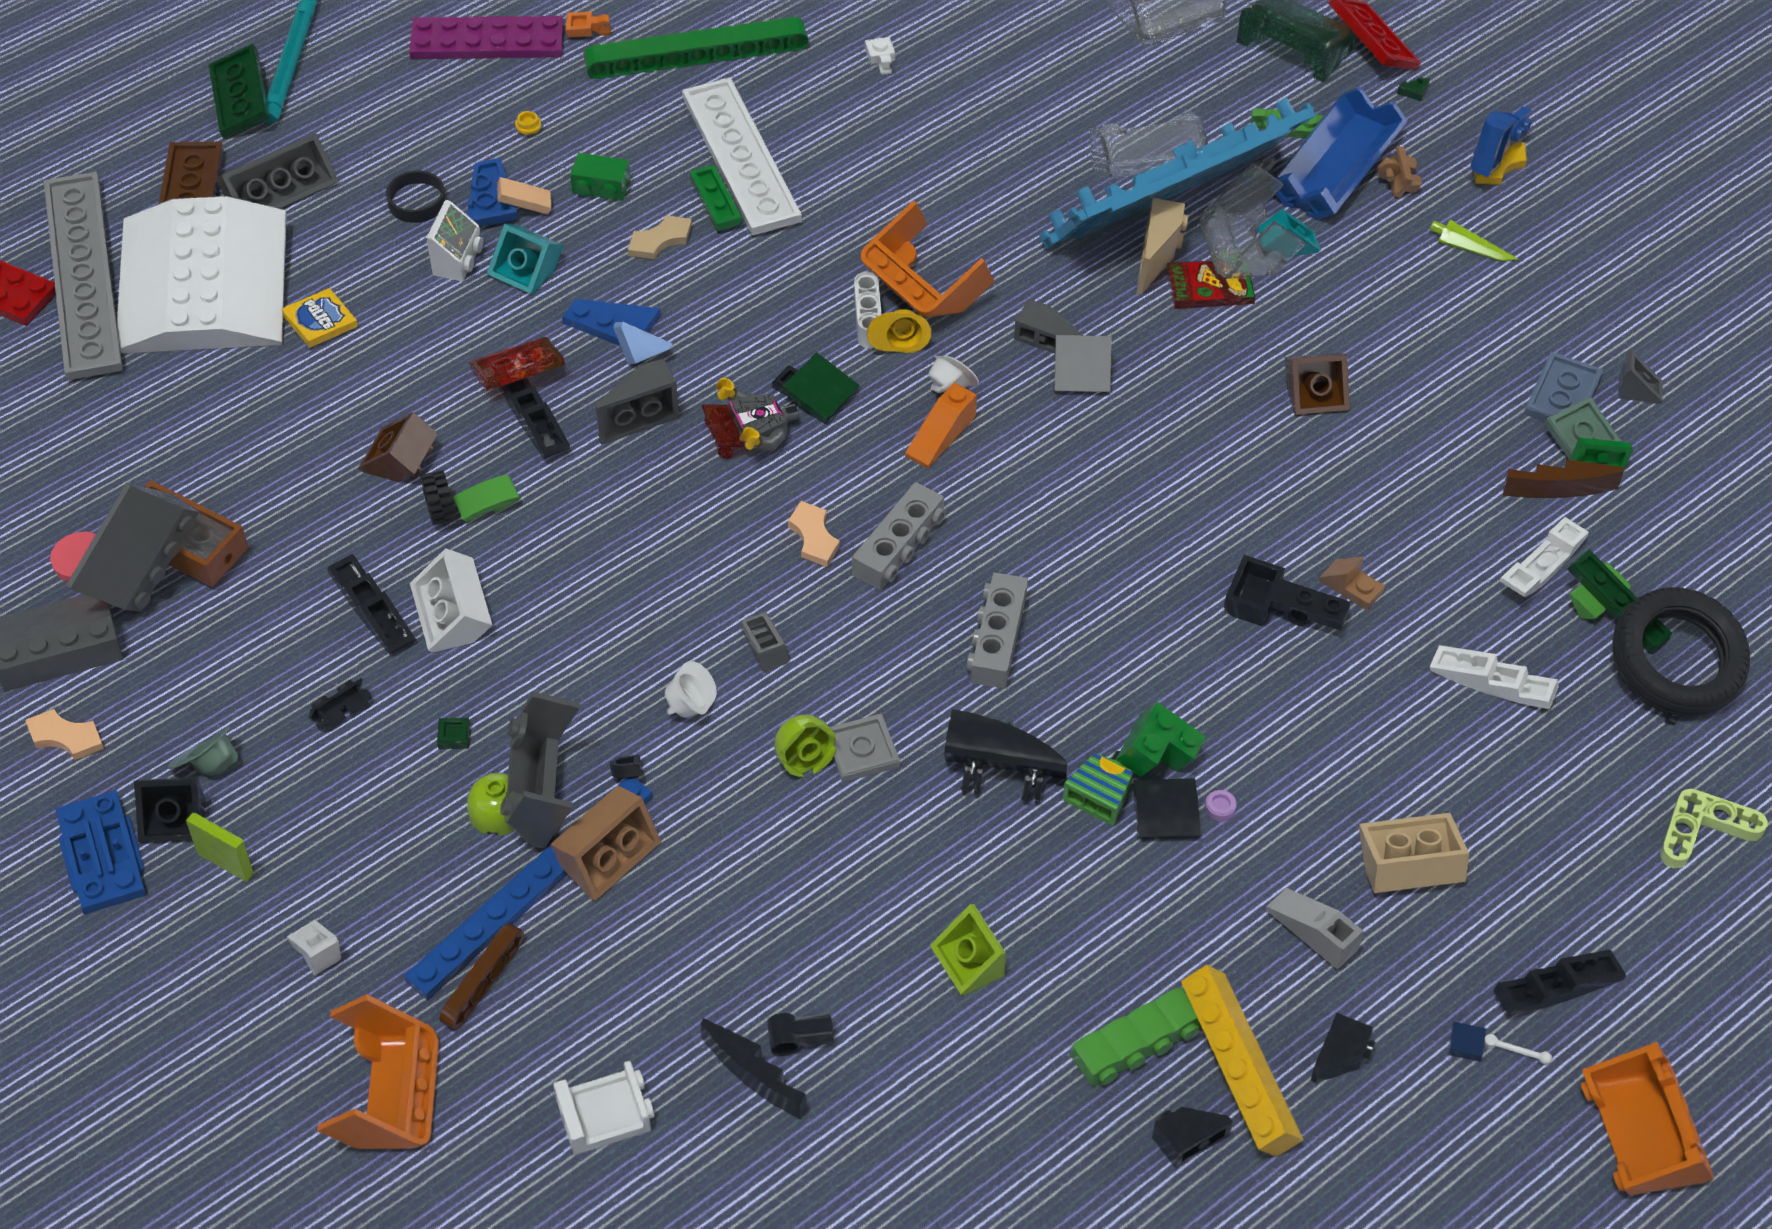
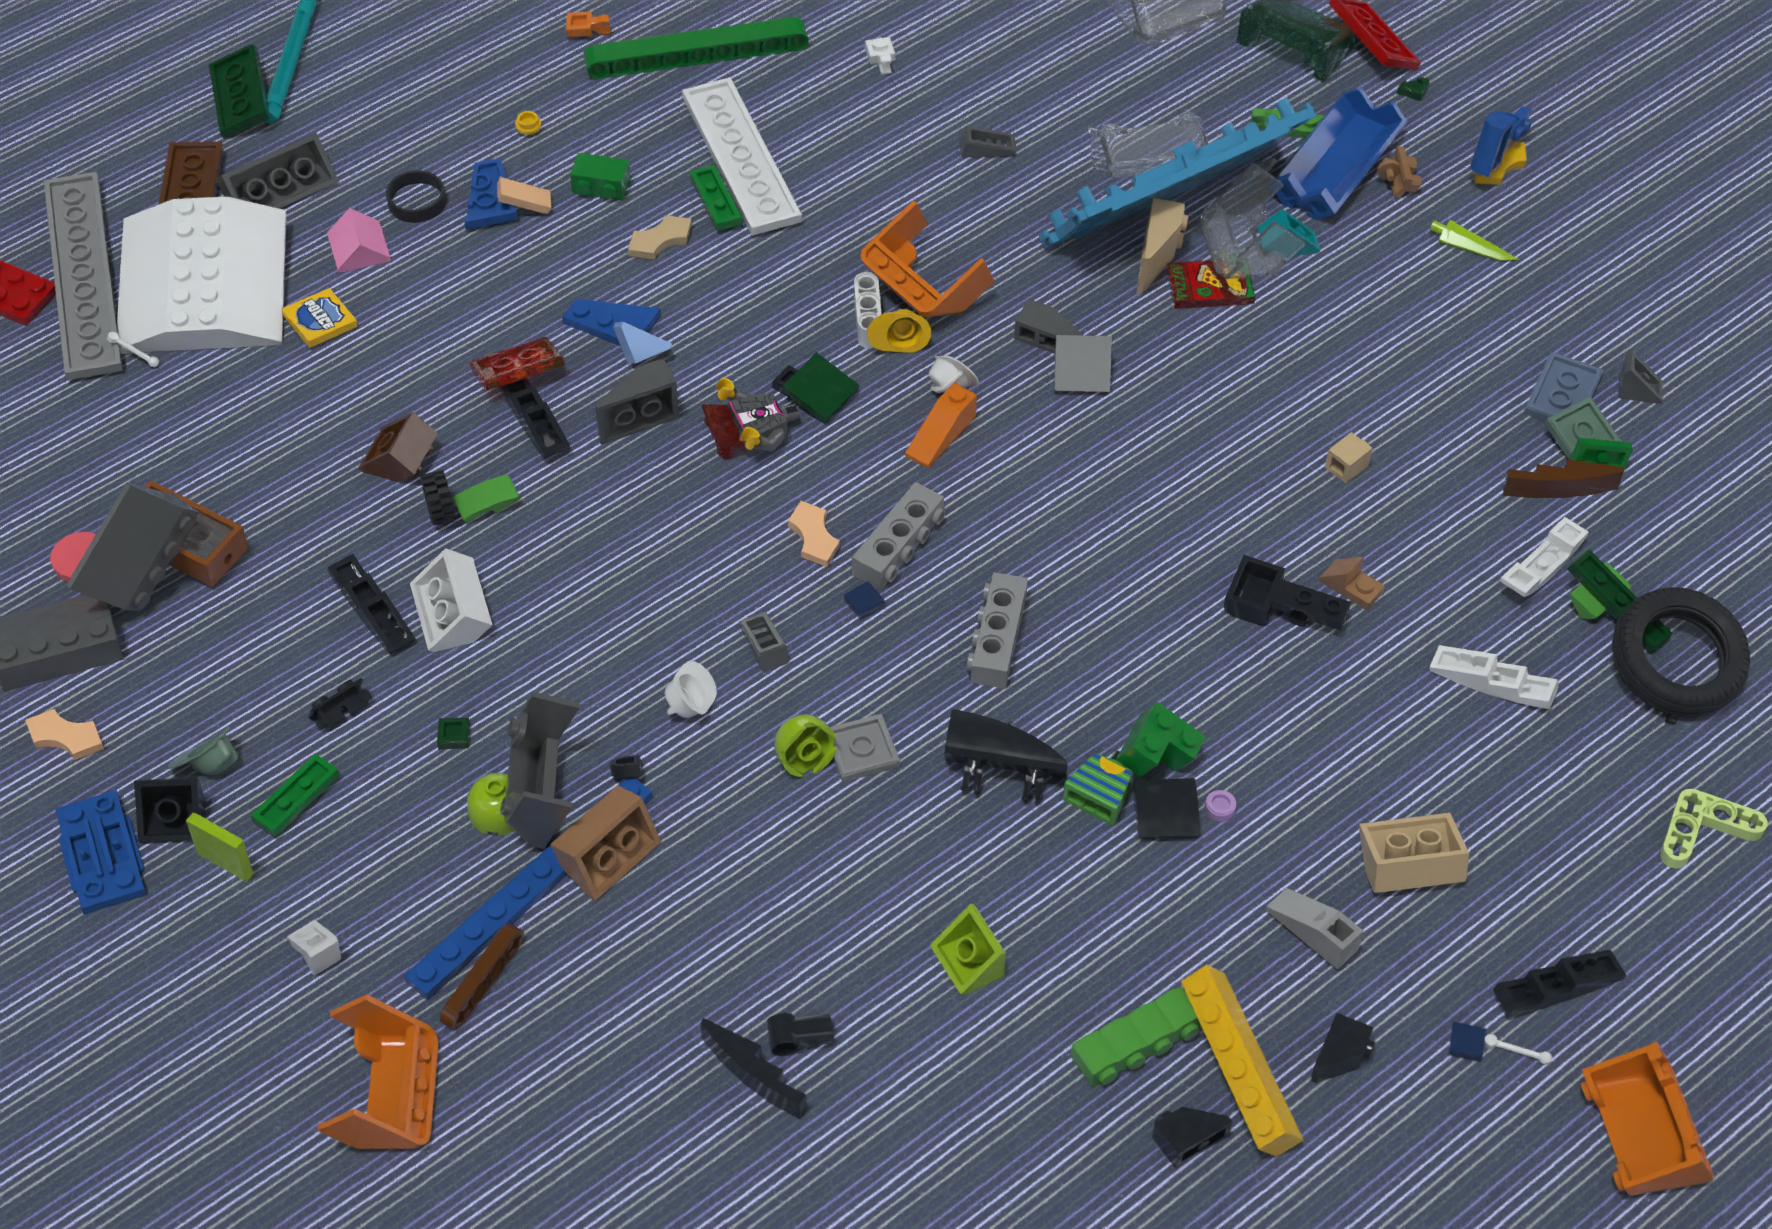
(113, 337): none -> white hinge
(295, 795): none -> green plate
(357, 242): none -> bright pink slope
(453, 243): white slope -> none
(486, 37): magenta plate -> none
(524, 258): teal slope -> none
(604, 1109): white panel -> none
(864, 600): none -> dark blue tile
(979, 143): none -> dark grey slope
(1318, 383): reddish brown slope -> none
(1348, 457): none -> tan brick

